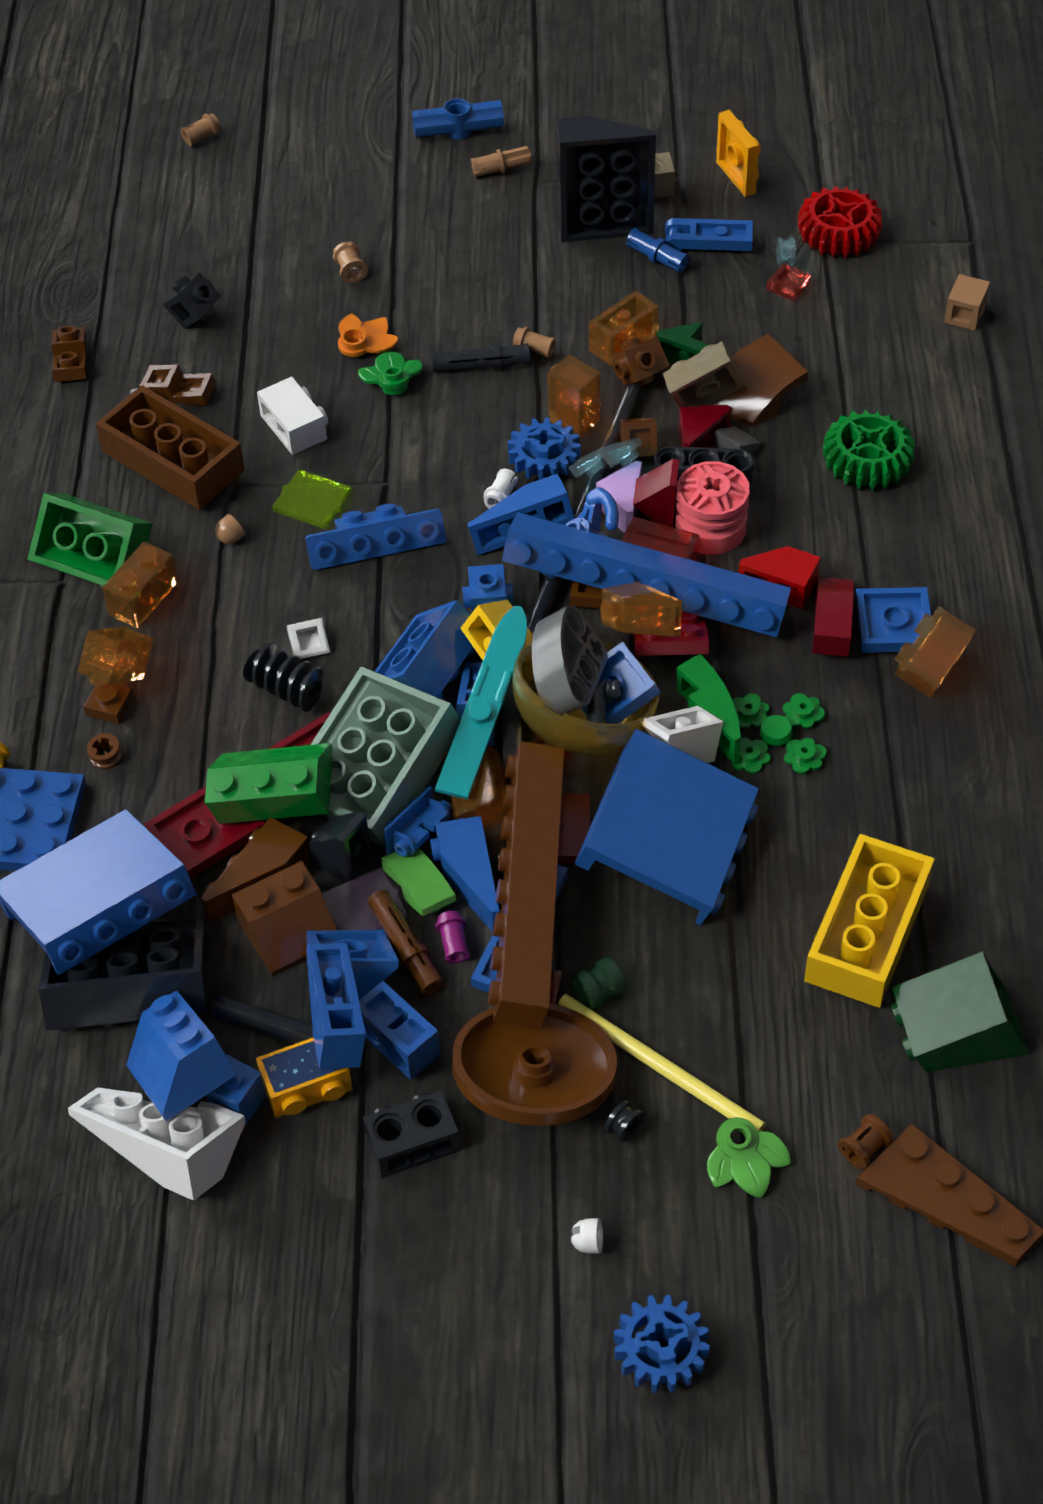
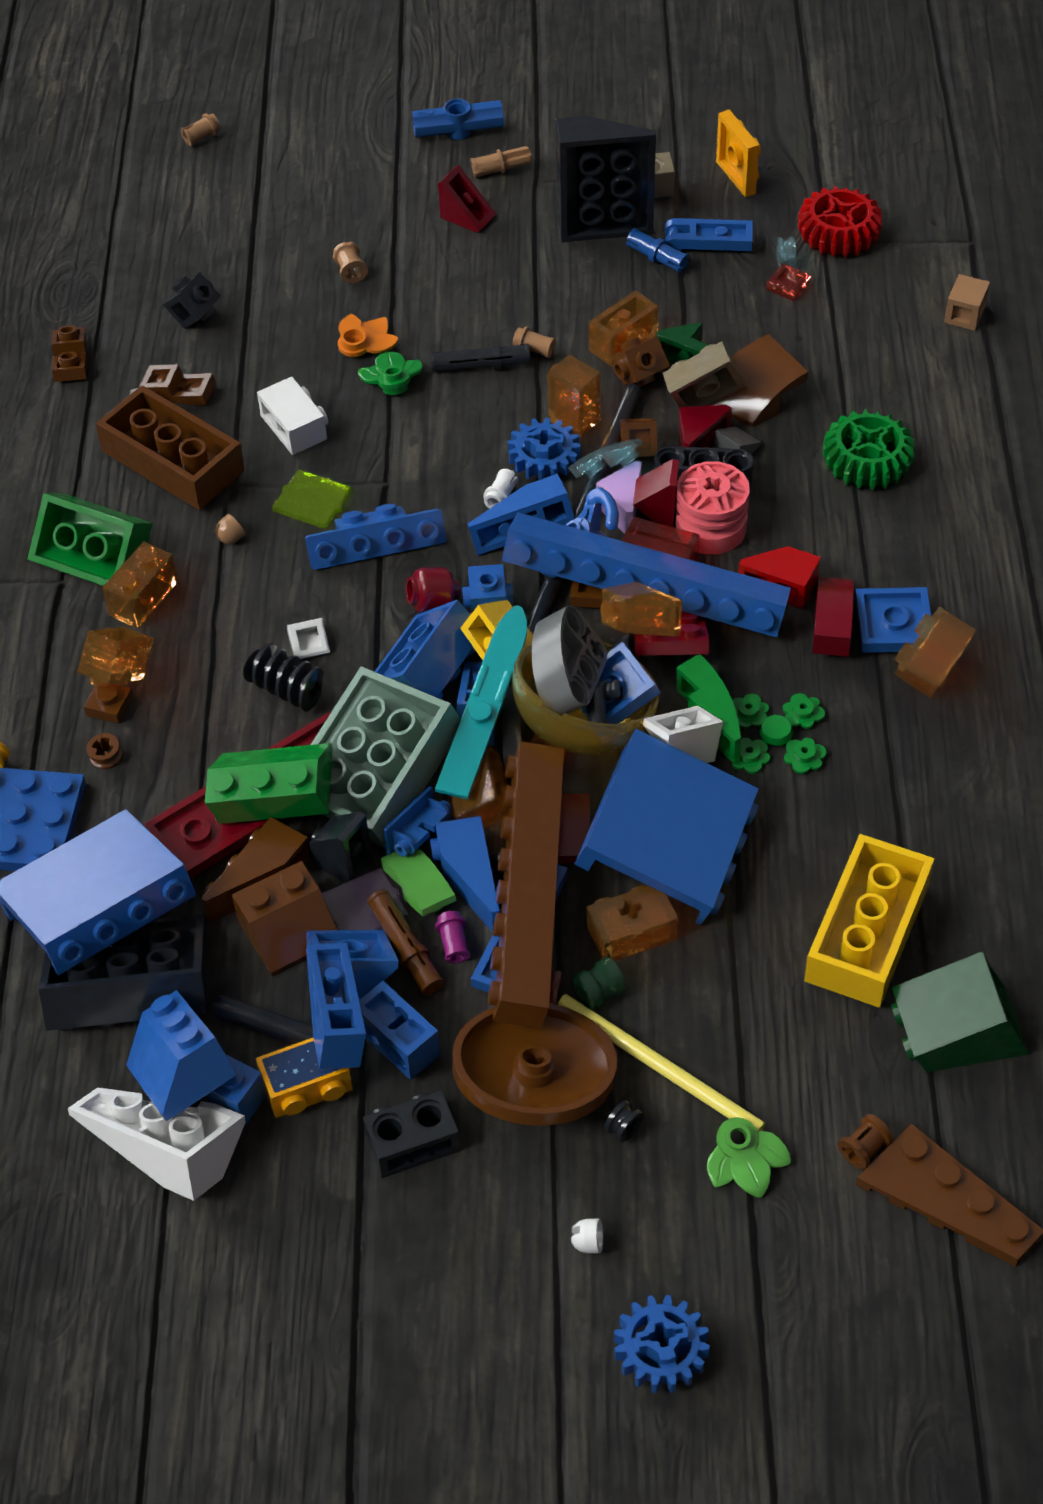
(431, 588): none -> dark red head
(462, 201): none -> dark red slope
(631, 922): none -> clear orange brick

